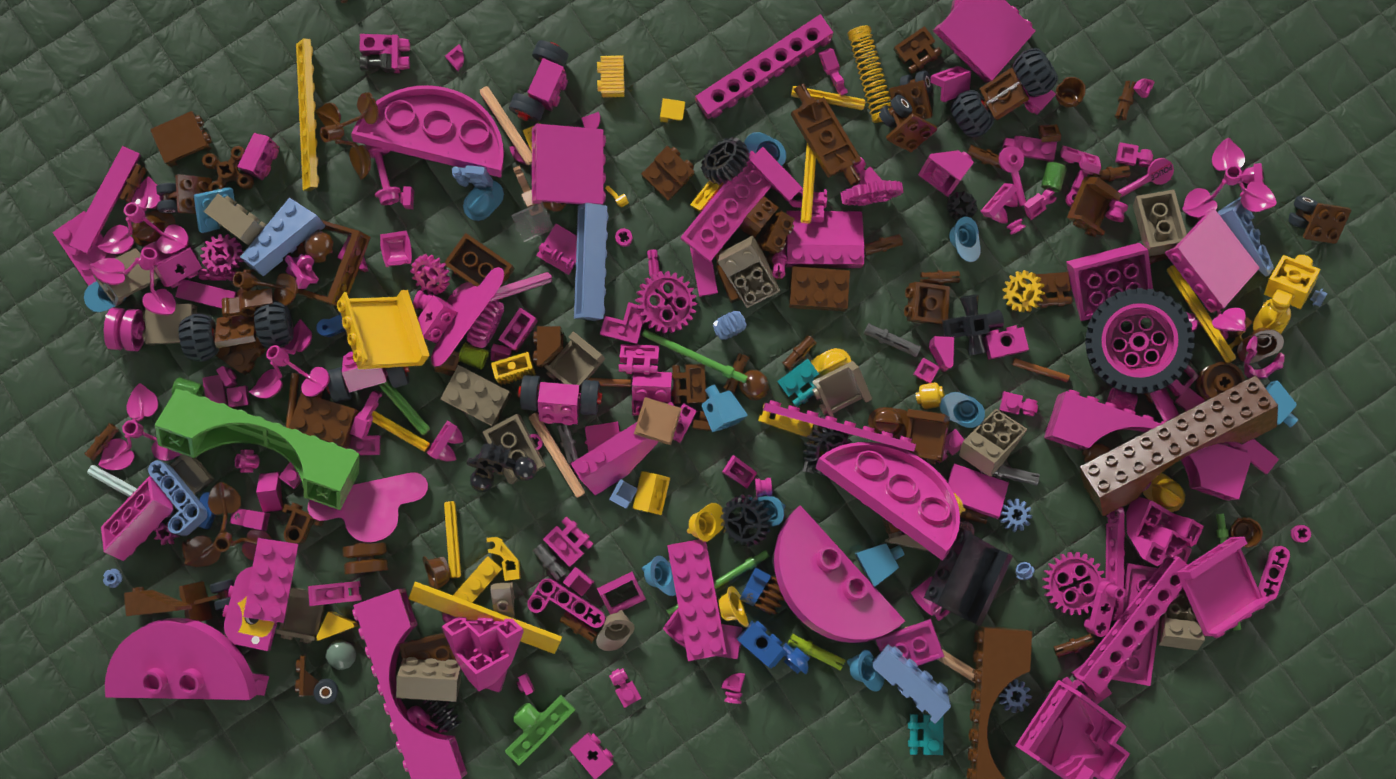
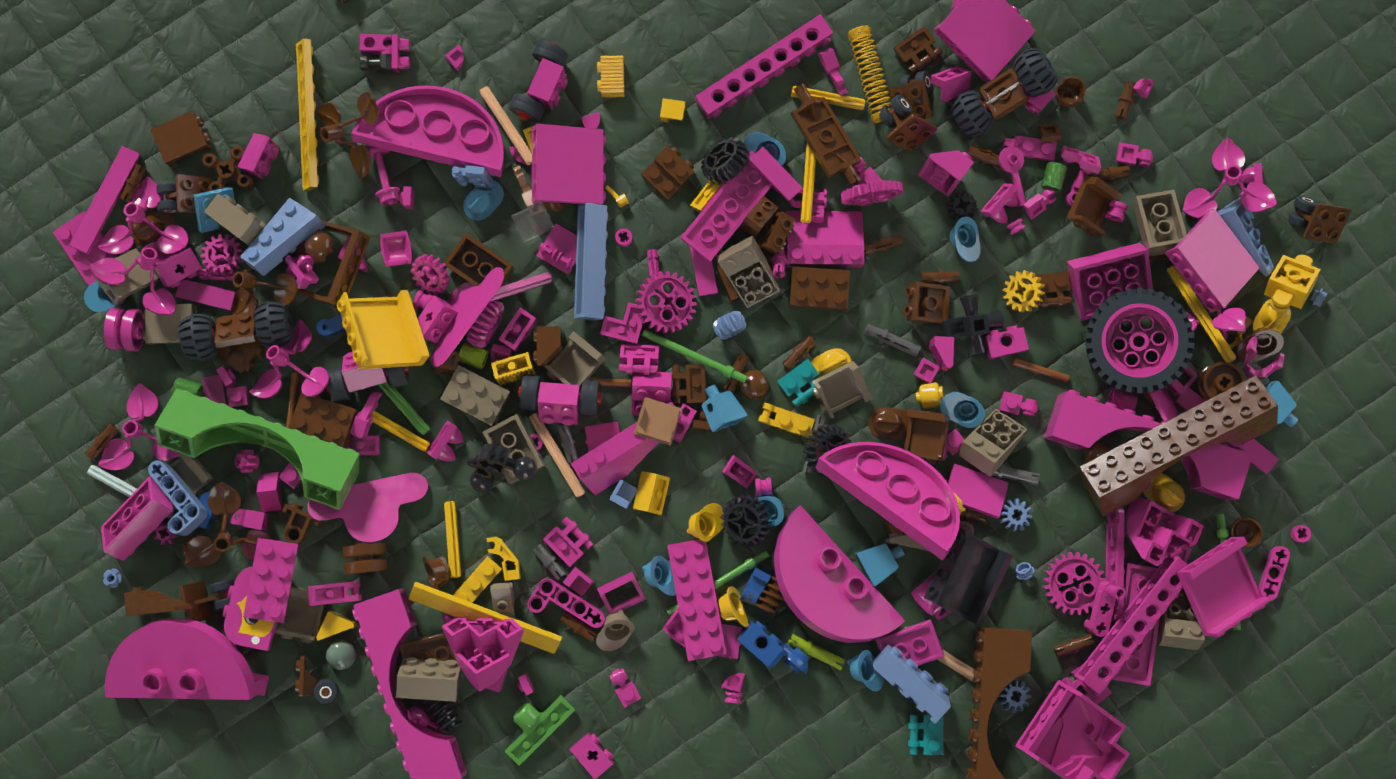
(247, 303): reddish brown piece -> none
(847, 427): dark pink plate -> none
(1158, 172): dark pink piece -> none

